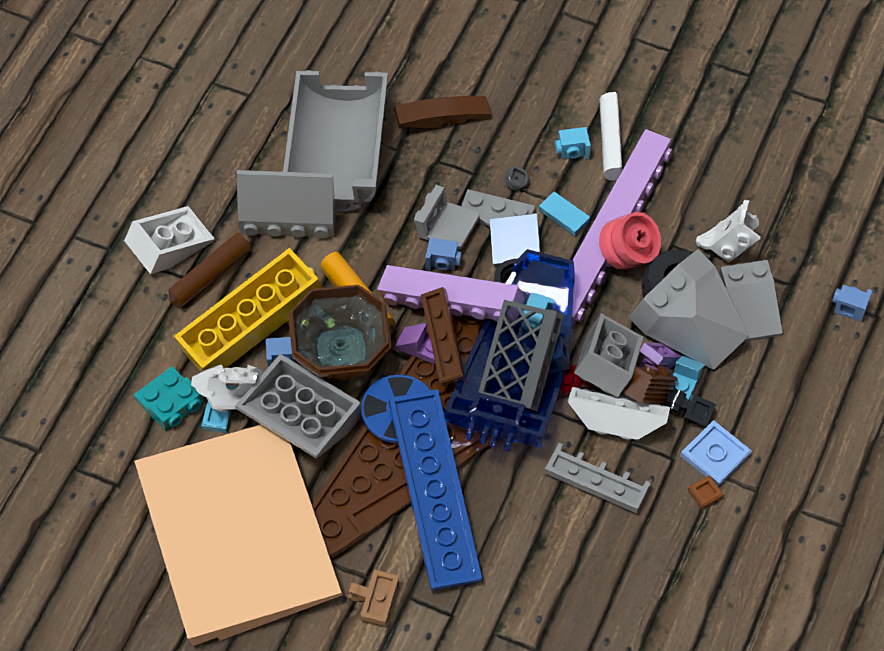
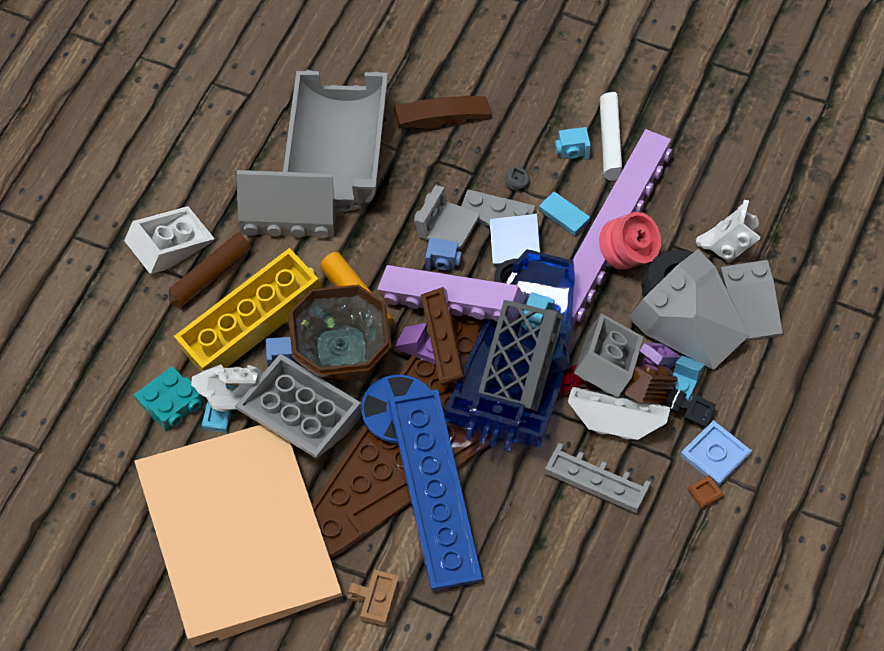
(851, 302): medium blue brick -> none

